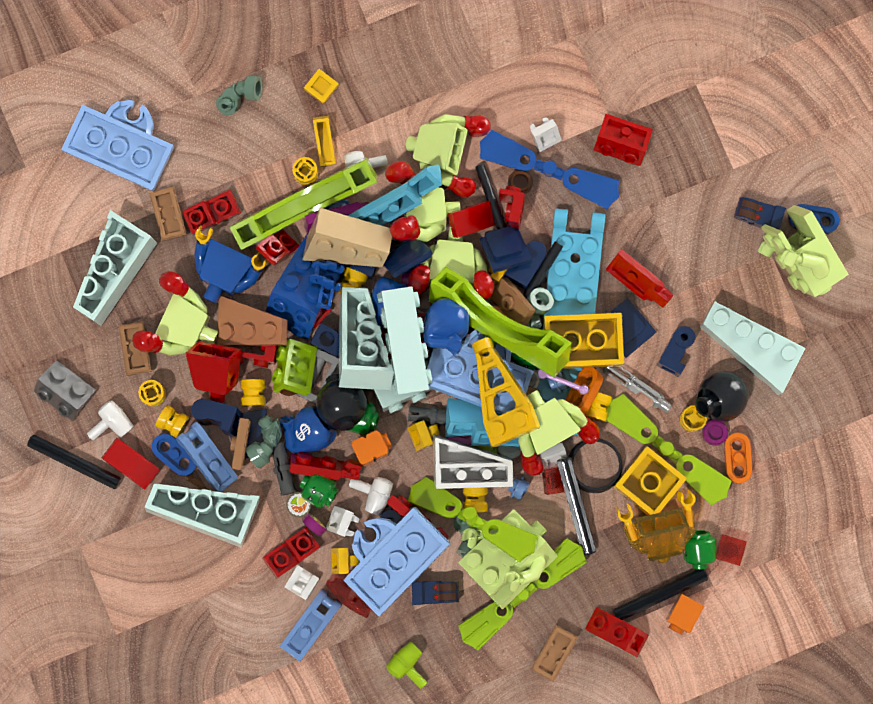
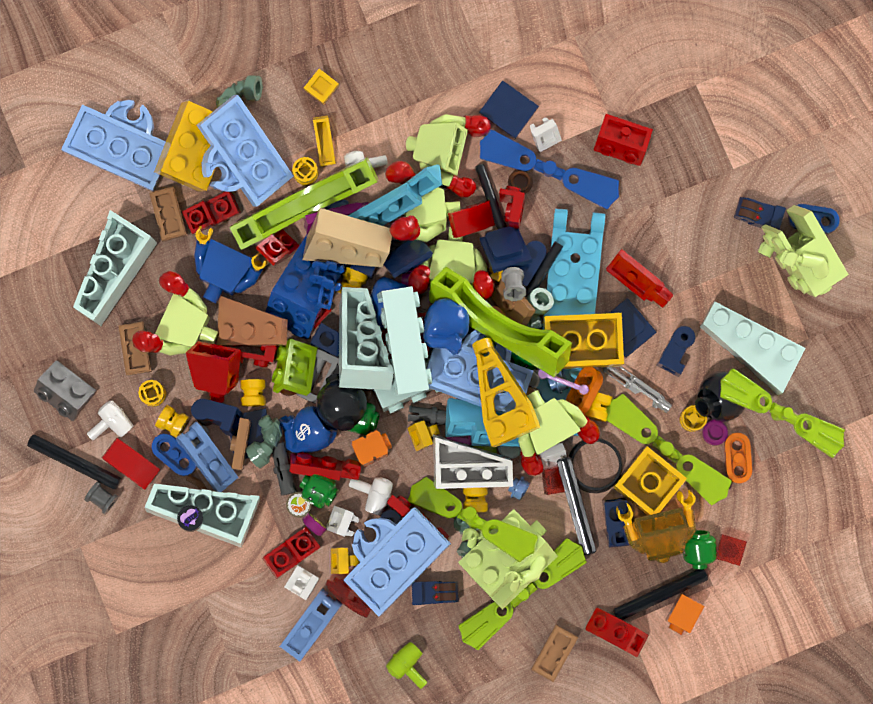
(101, 498): none -> dark grey bush
(185, 149): none -> yellow brick
(190, 518): none -> black tile
(241, 153): none -> light blue plate
(509, 109): none -> dark blue piece
(513, 280): none -> light grey bush
(614, 526): none -> dark blue leg
(744, 392): none -> lime piece

